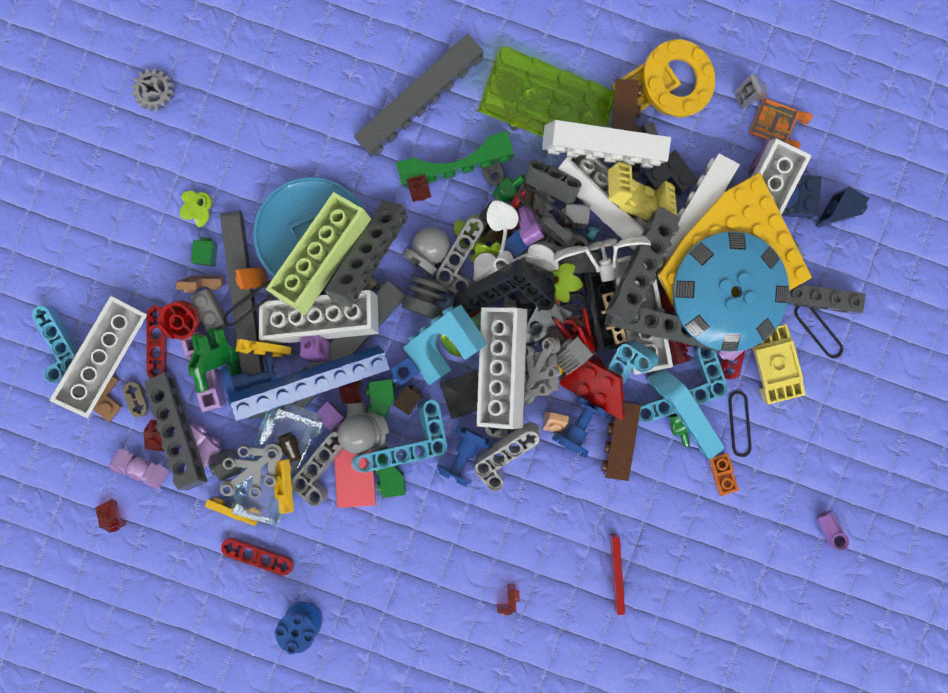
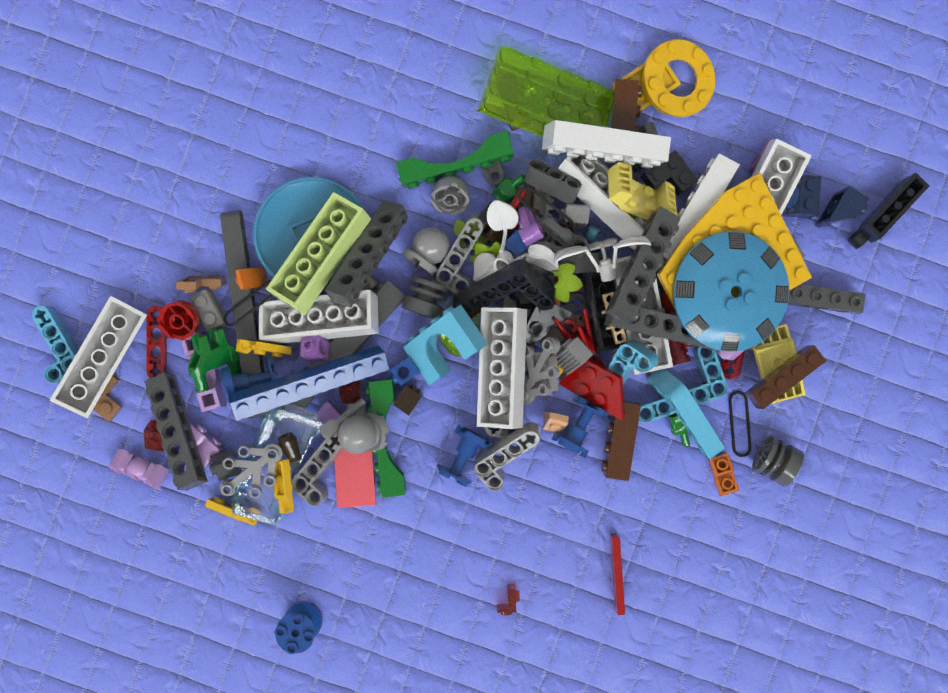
(109, 516): clear red bracket -> none
(132, 400): dark tan beam -> none
(154, 80): light grey gear -> none
(193, 209): lime plate -> none
(204, 252): green brick -> none
(256, 560): red beam -> none
(332, 426): none -> light grey piece
(409, 448): medium azure beam -> none
(419, 95): dark grey brick -> none
(419, 188): clear red bracket -> none
(450, 195): none -> light grey cylinder
(461, 394): black brick -> none
(750, 91): light grey slope -> none
(777, 121): flag -> none
(778, 460): none -> dark grey wheel
(785, 376): none -> reddish brown brick
(812, 335): black piece -> none
(832, 529): medium lavender piece -> none
(889, 211): none -> black hinge

